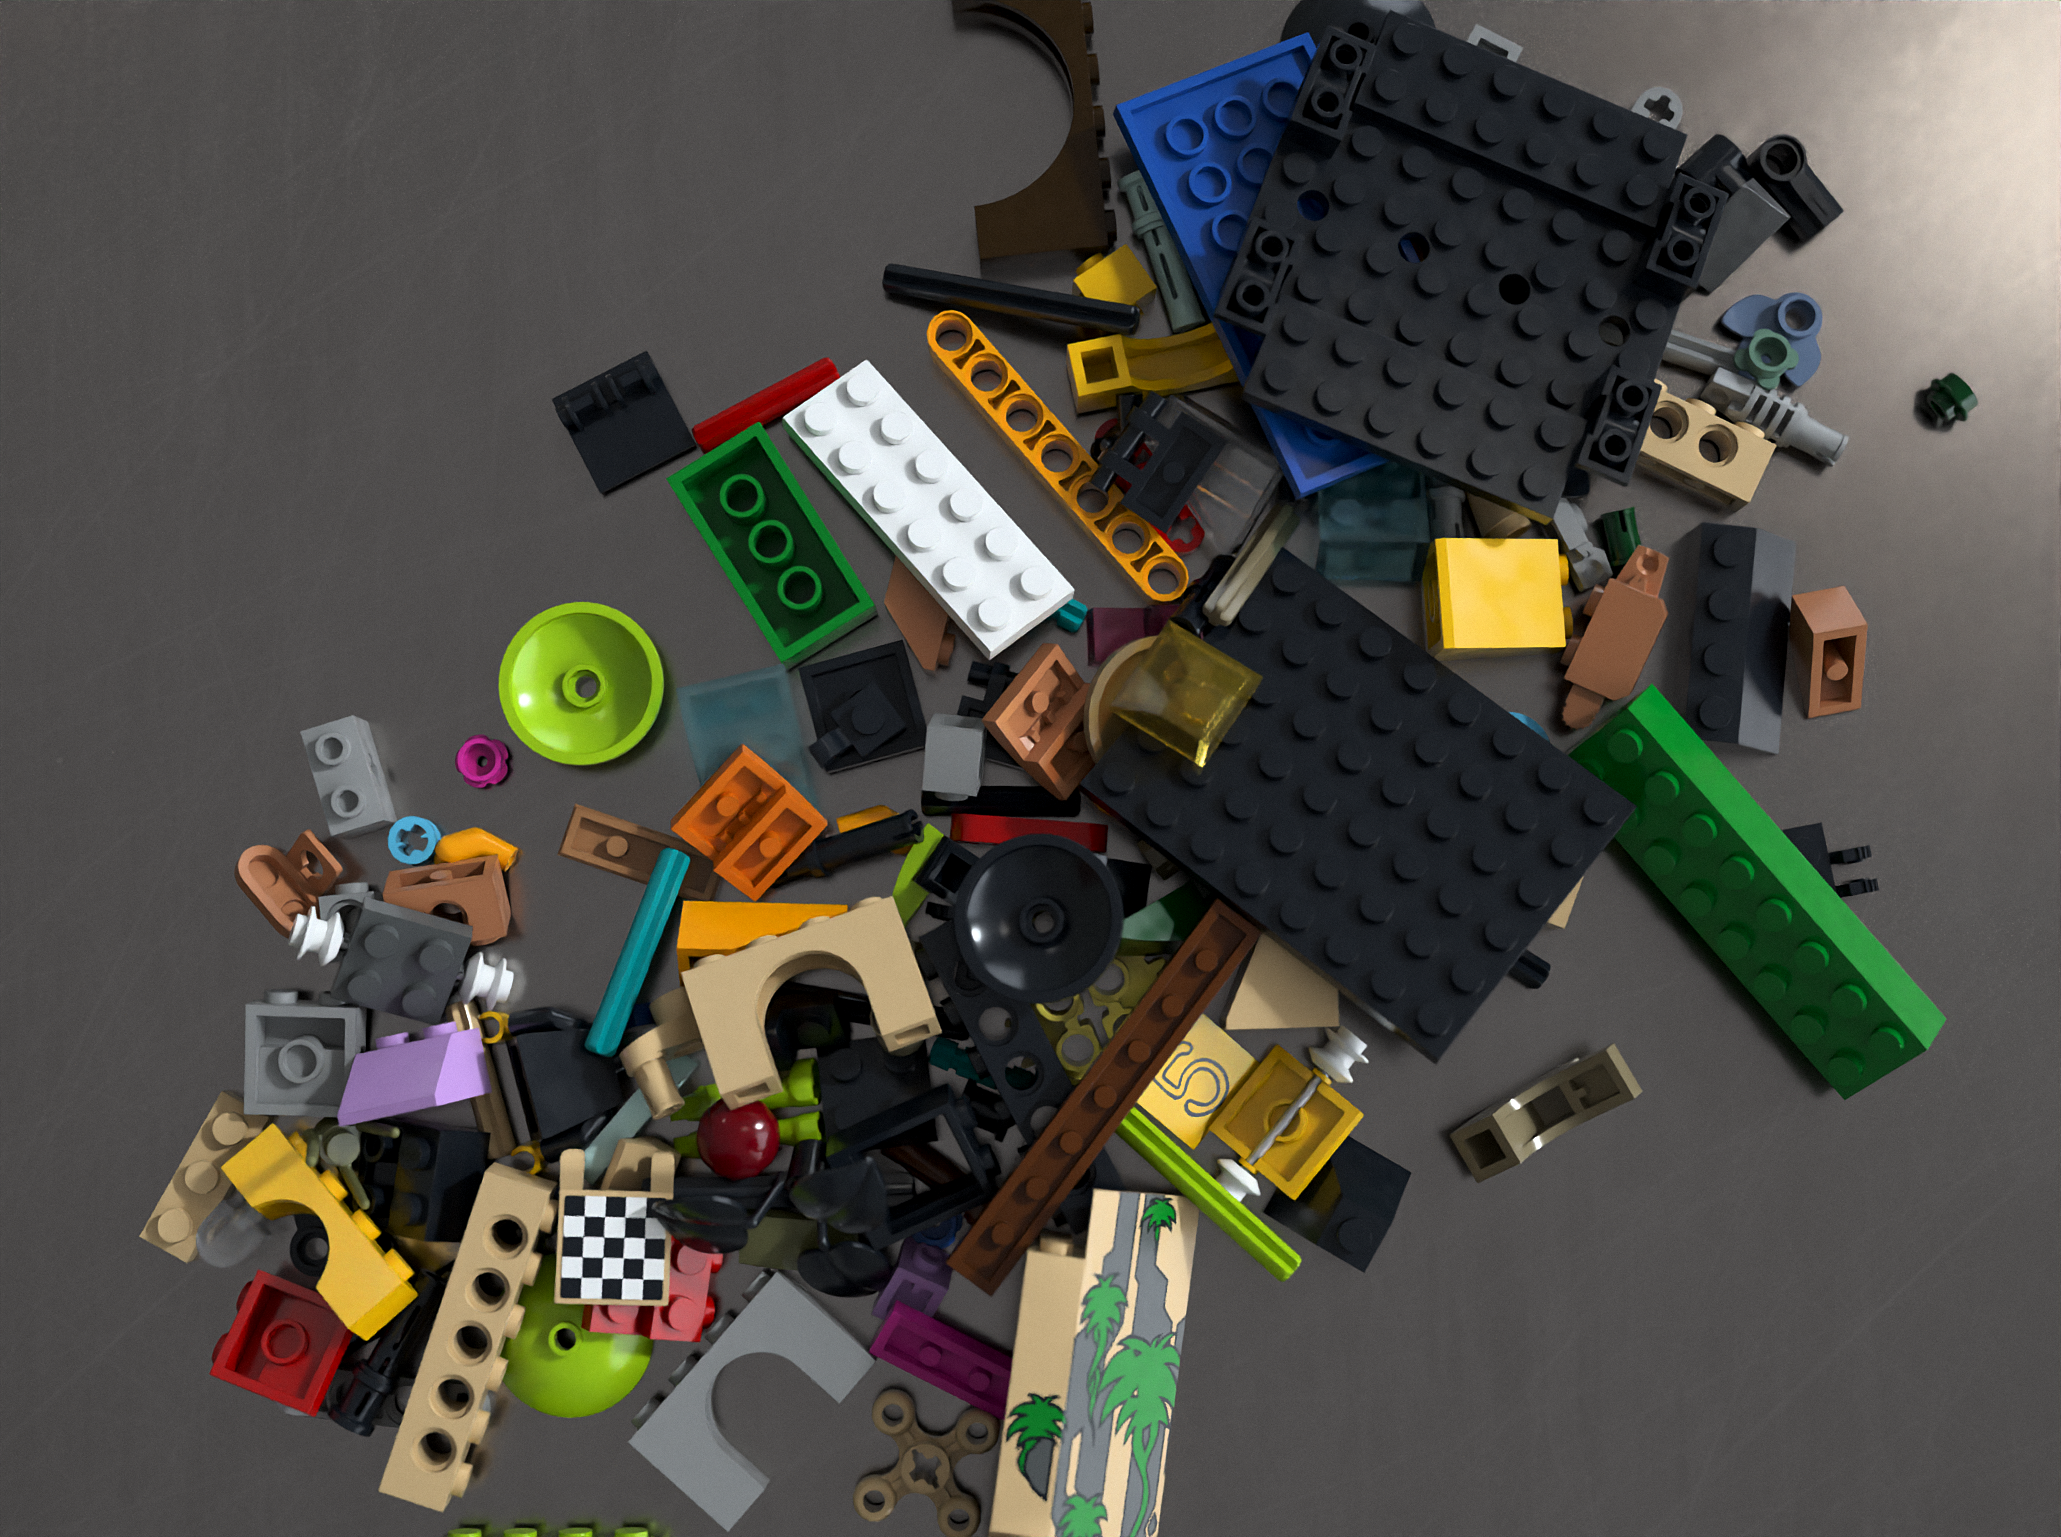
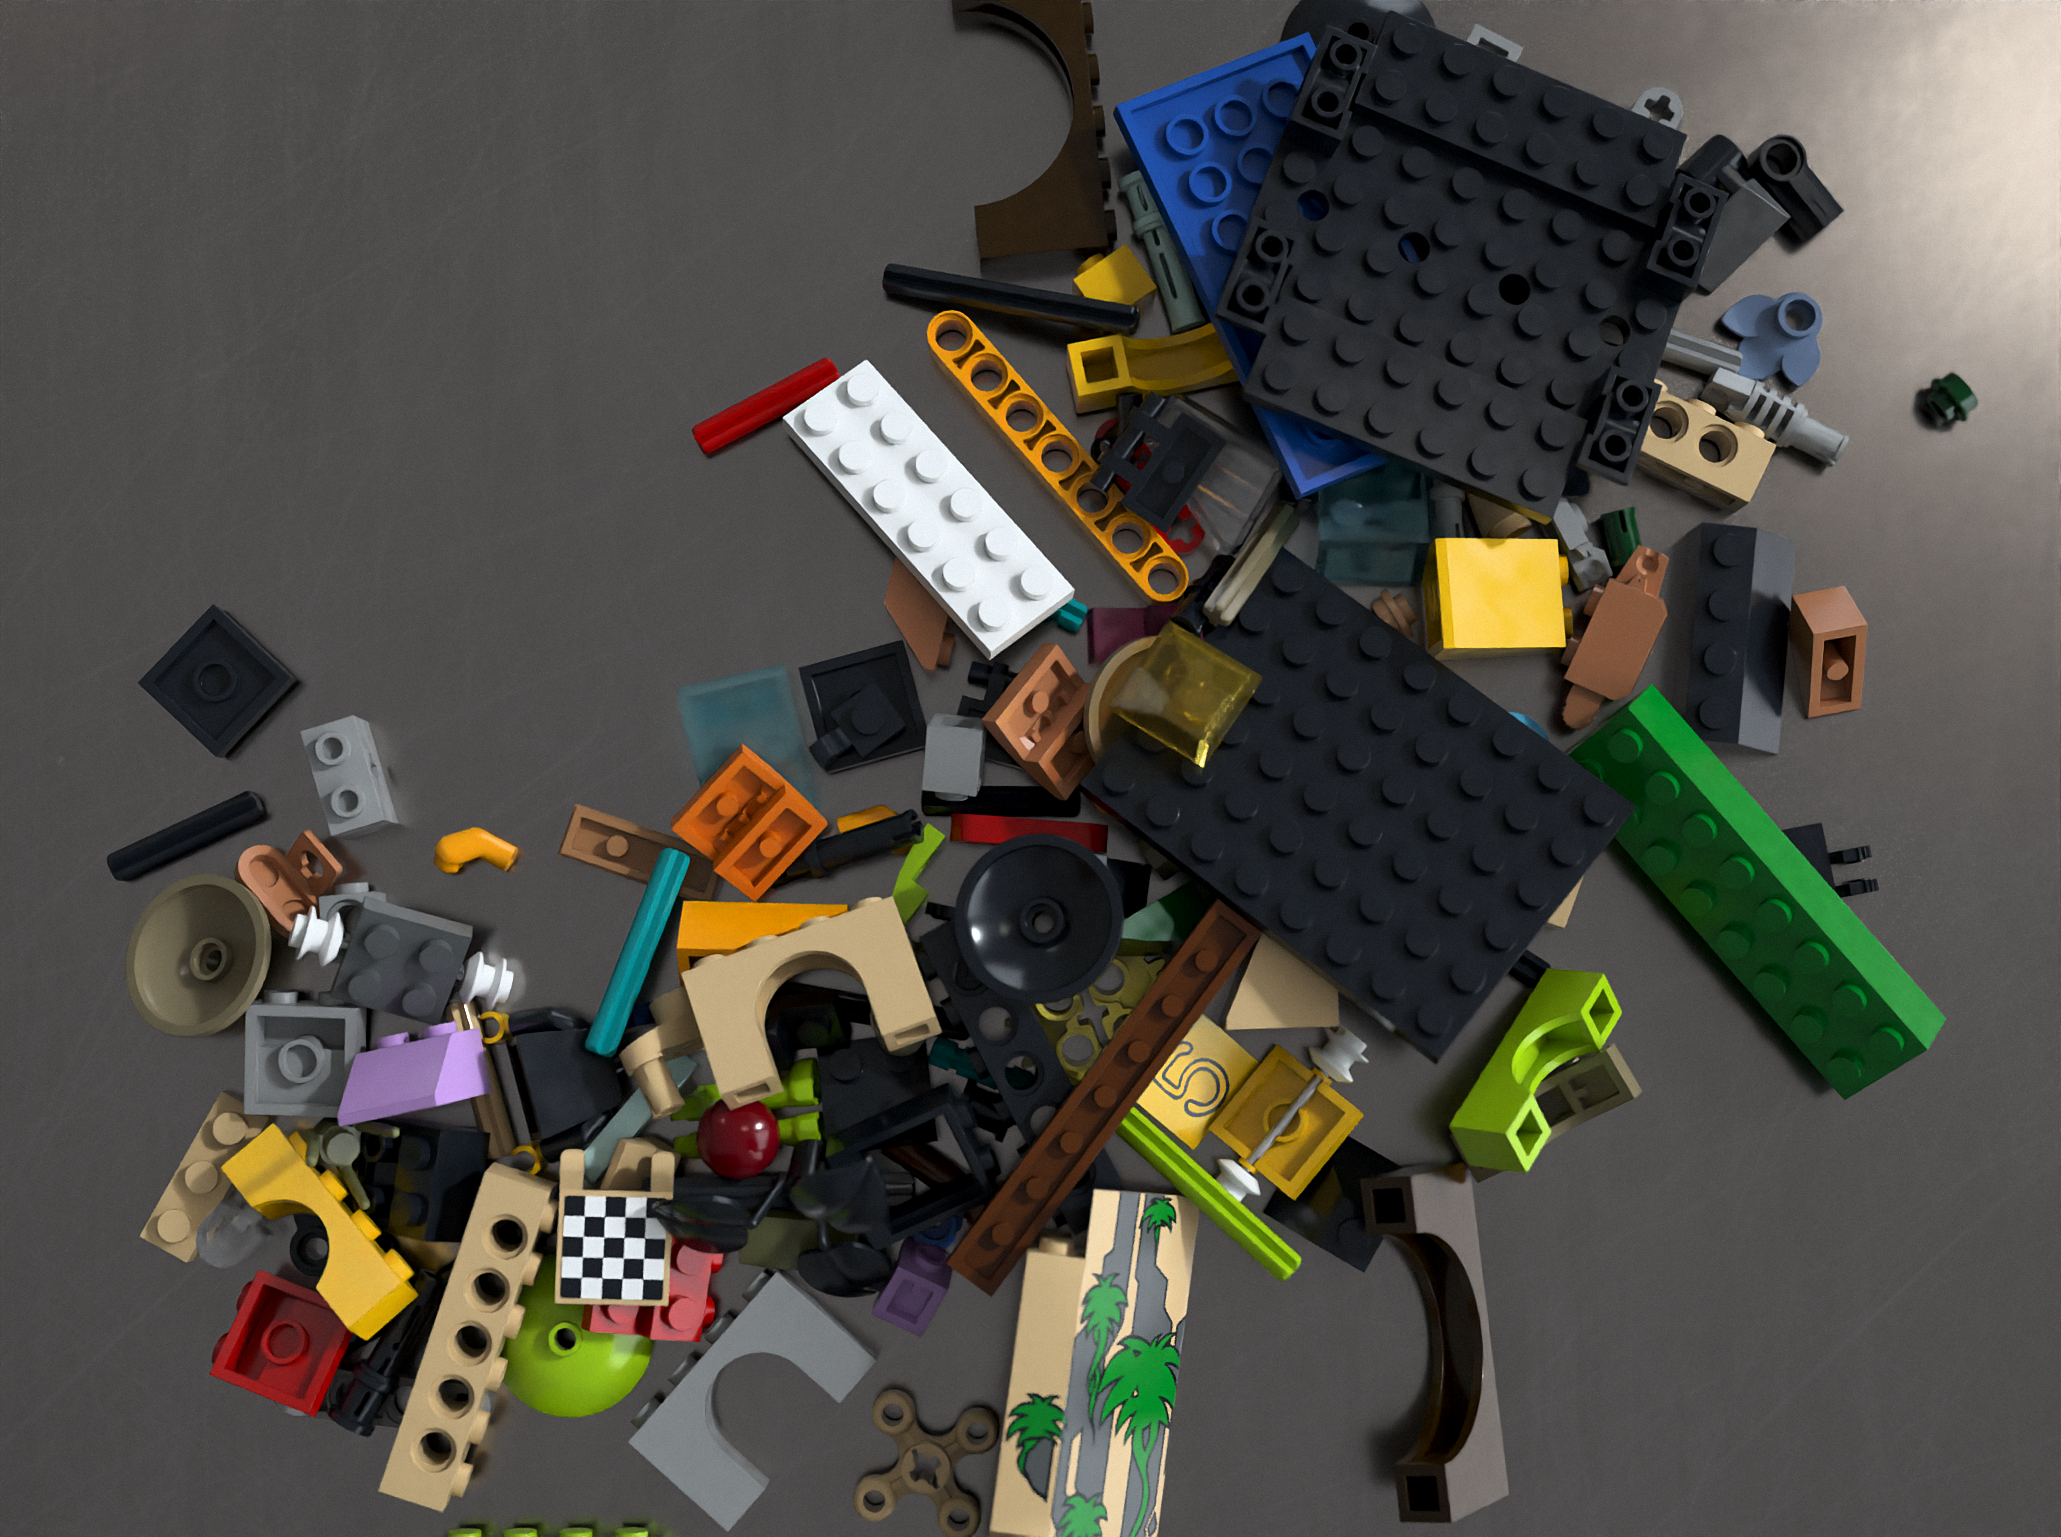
(178, 952): none -> dark tan dish
(185, 836): none -> black axle
(217, 681): none -> black plate
(412, 824): medium azure bush -> none
(467, 761): dark pink plate -> none
(469, 884): nougat brick -> none
(552, 659): lime dish -> none
(623, 422): black hinge -> none
(772, 545): green brick -> none
(944, 1358): dark pink plate -> none
(946, 870): black slope -> none
(1395, 612): none -> light nougat plate
(1460, 1448): none -> dark brown arch
(1562, 1019): none -> lime arch
(1767, 344): sand green plate -> none

